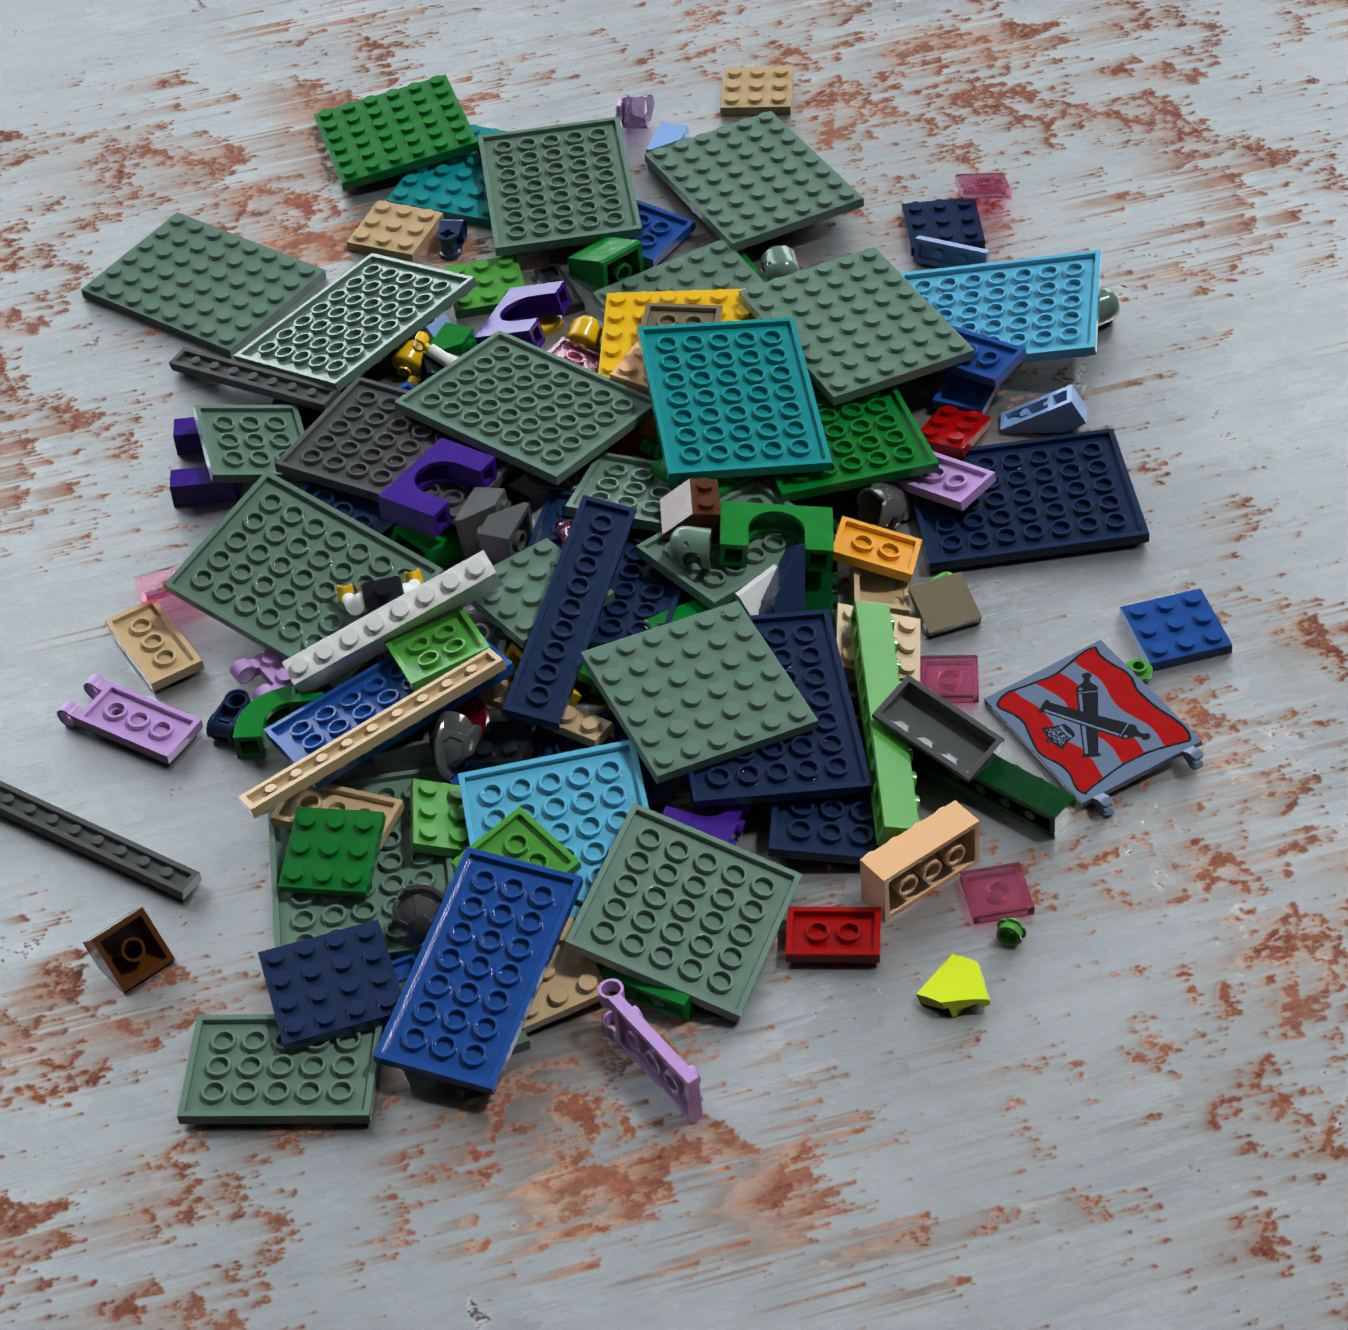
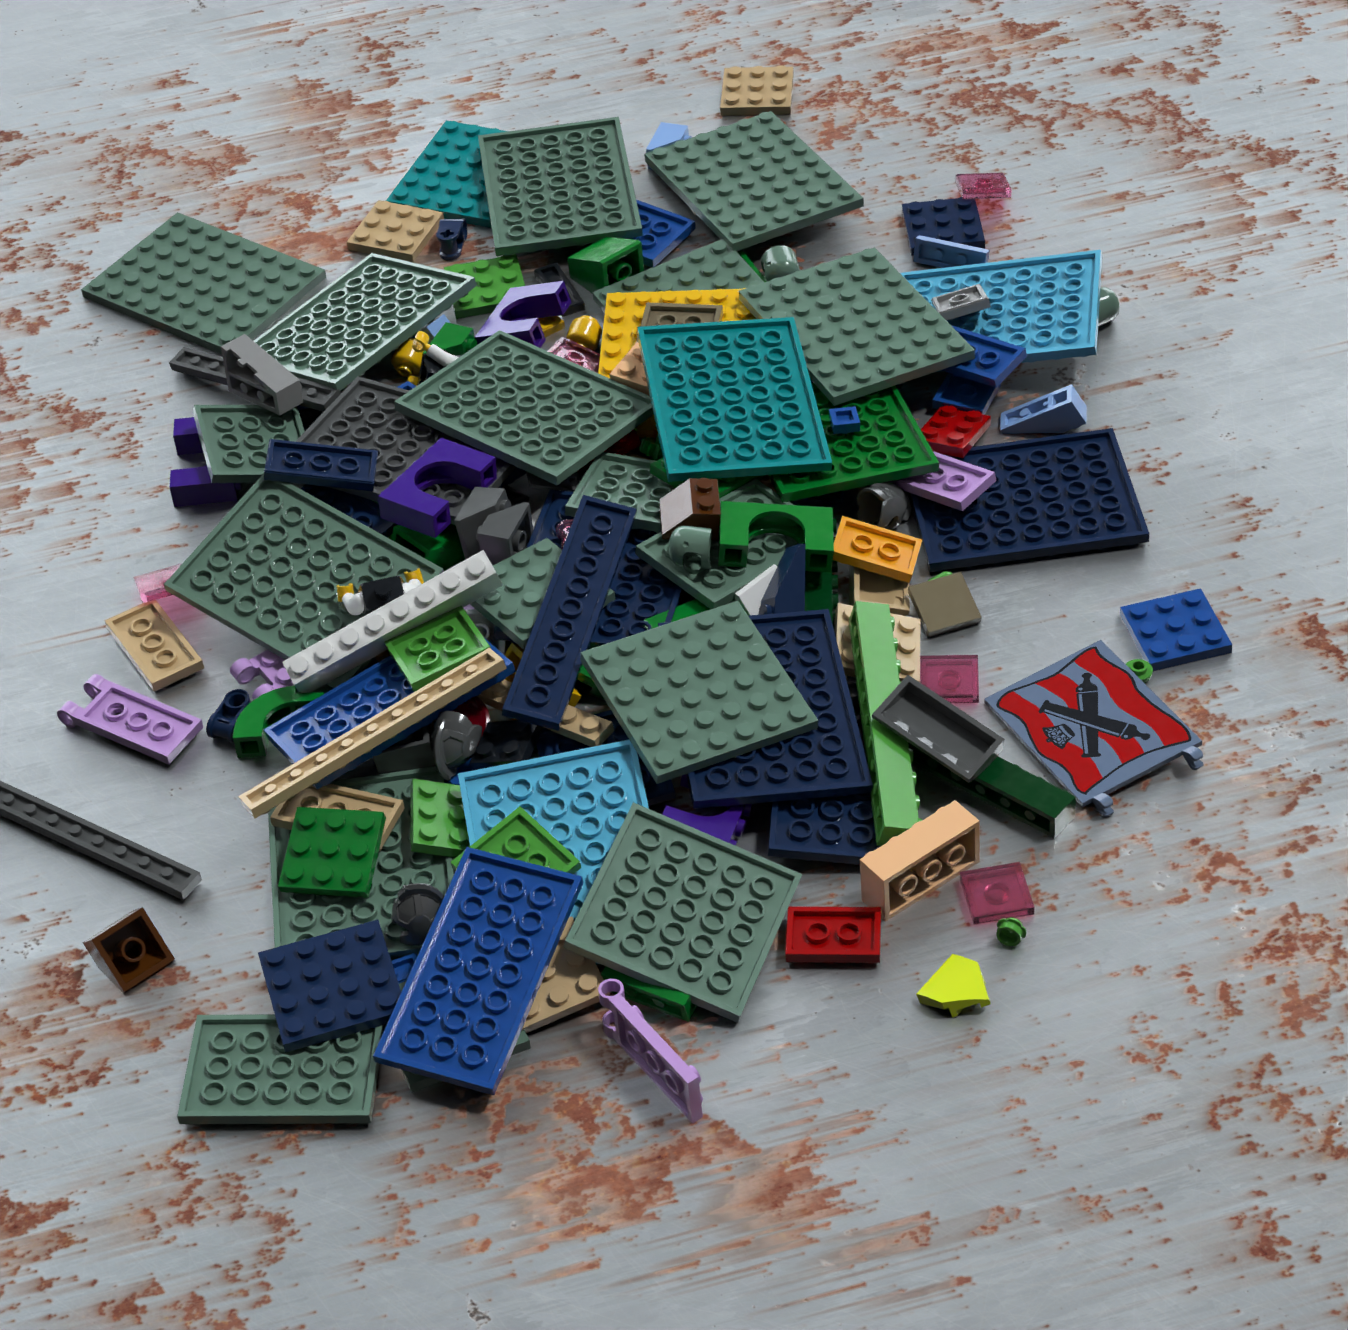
(259, 376): none -> light grey wedge
(321, 465): none -> dark blue tile
(395, 132): green plate -> none
(632, 111): clear purple helmet -> none
(844, 420): none -> blue plate
(961, 302): none -> light grey tile

